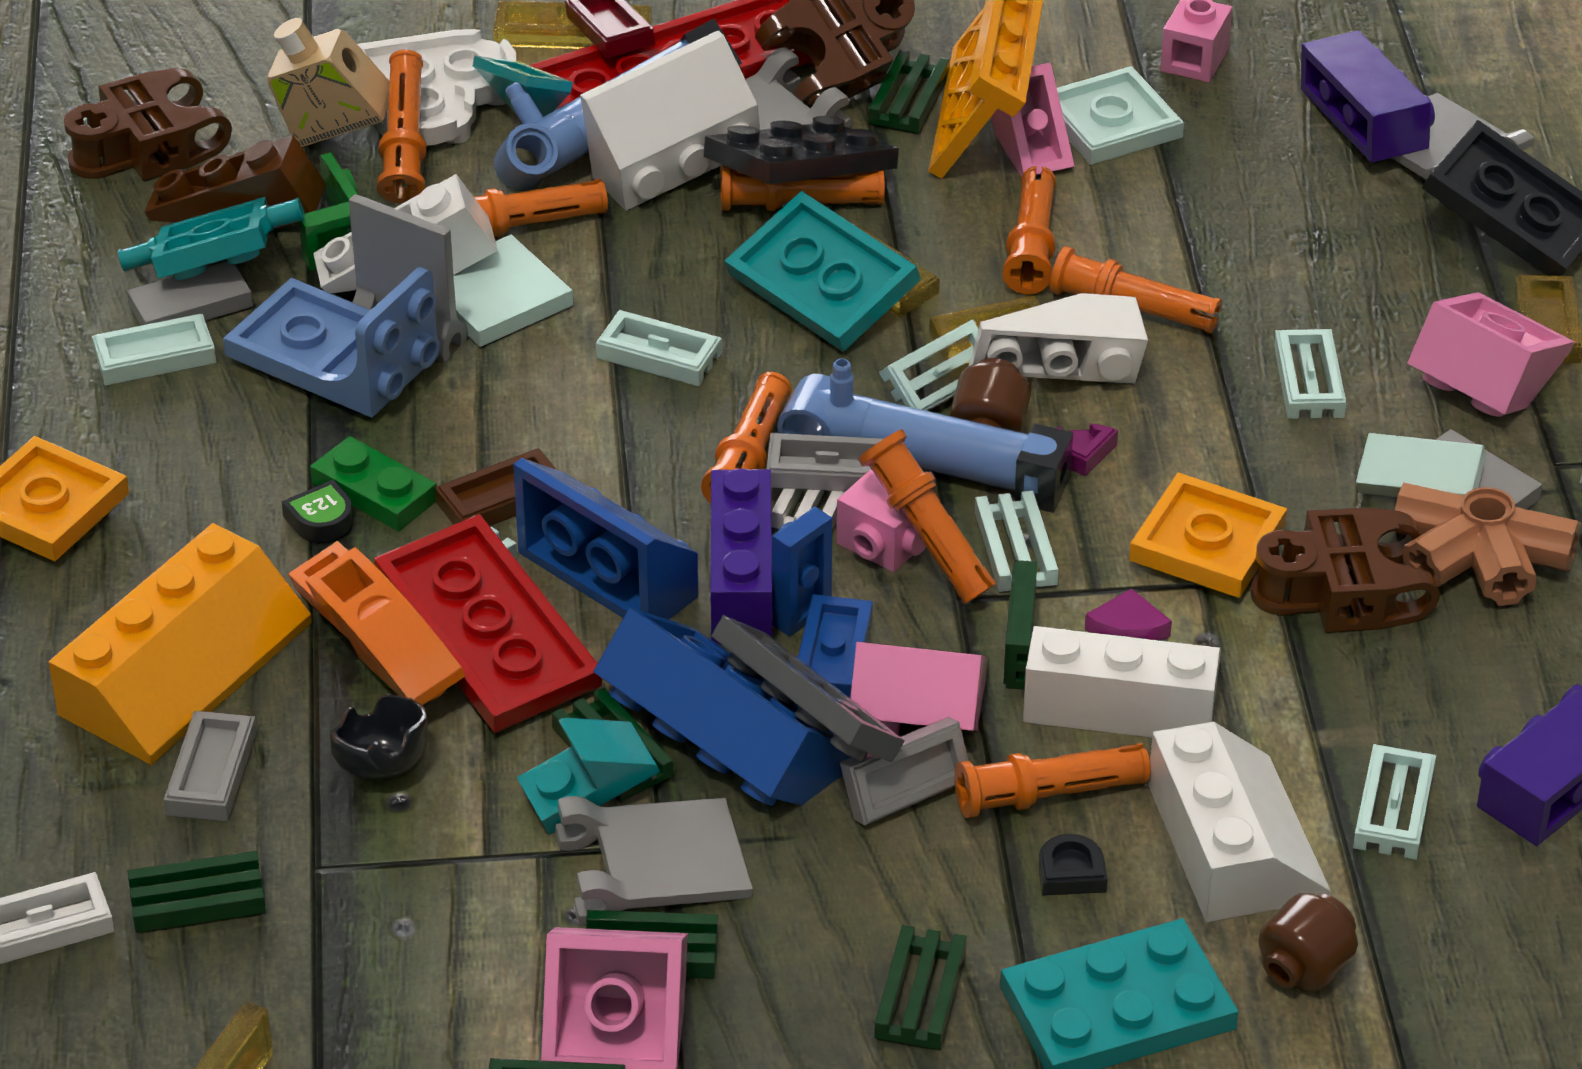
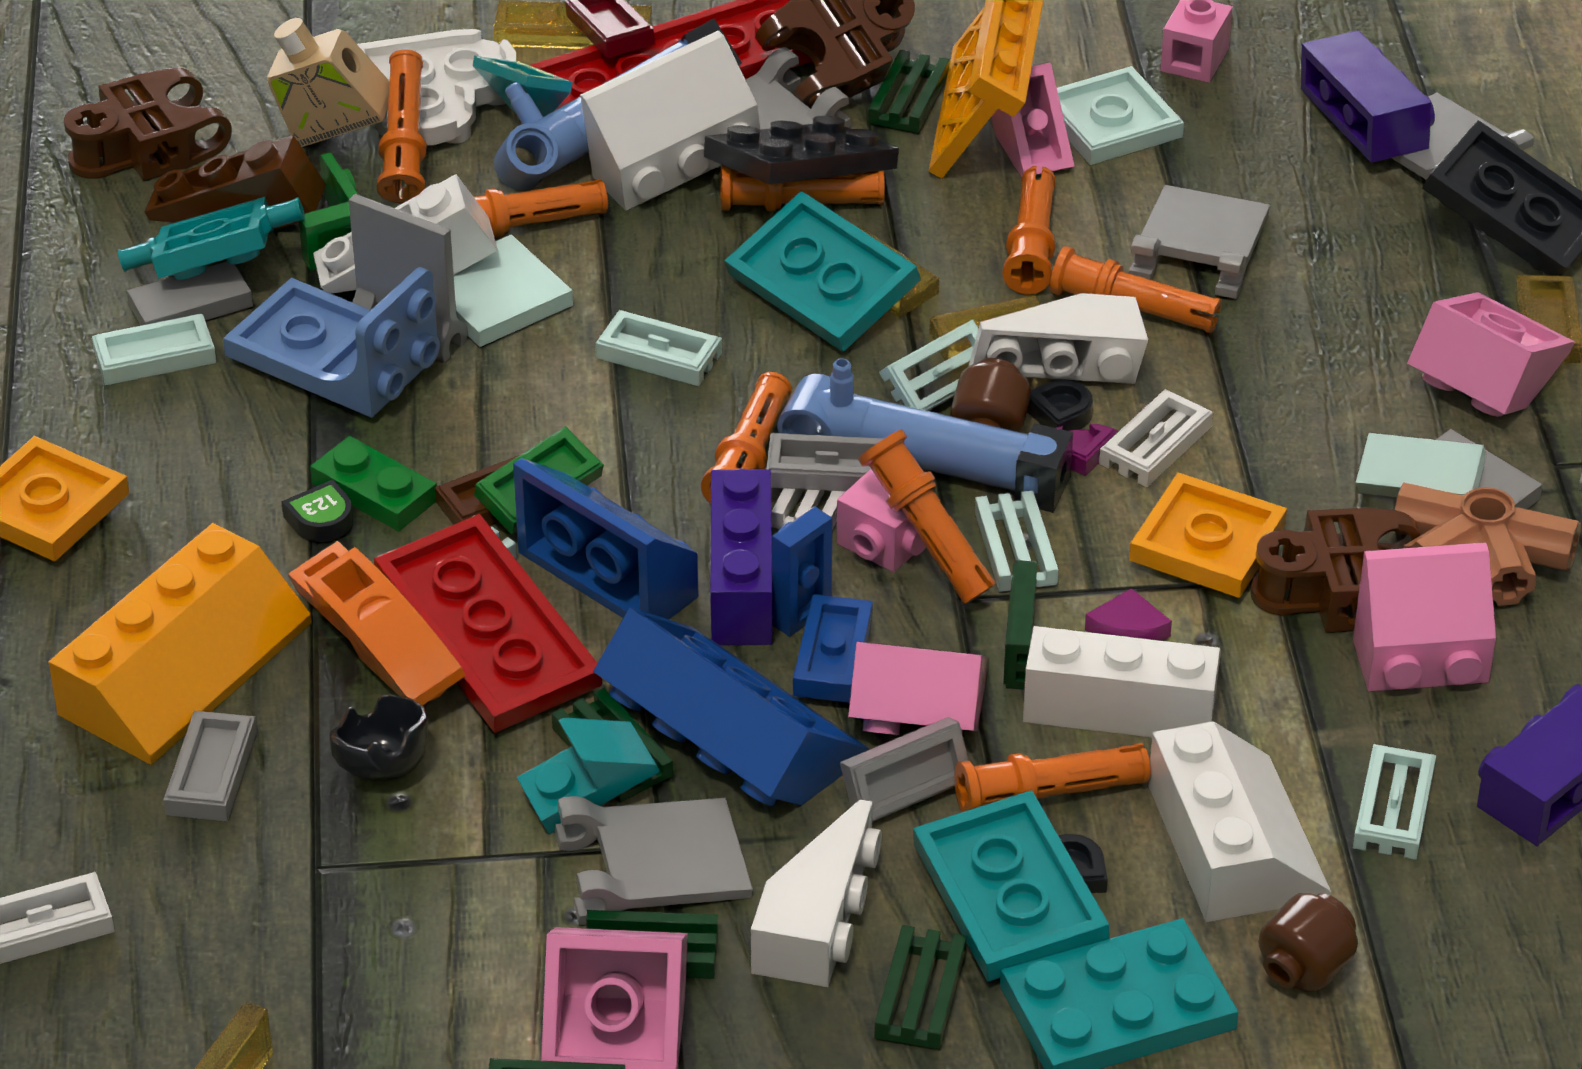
(195, 883): dark green tile -> none
(558, 451): none -> green tile
(809, 901): none -> white slope
(818, 700): dark grey plate -> none
(1009, 883): none -> teal plate
(1061, 404): none -> black tile
(1165, 441): none -> white tile
(1201, 230): none -> light grey flag
(1312, 399): light aqua tile -> none
(1425, 617): none -> bright pink slope

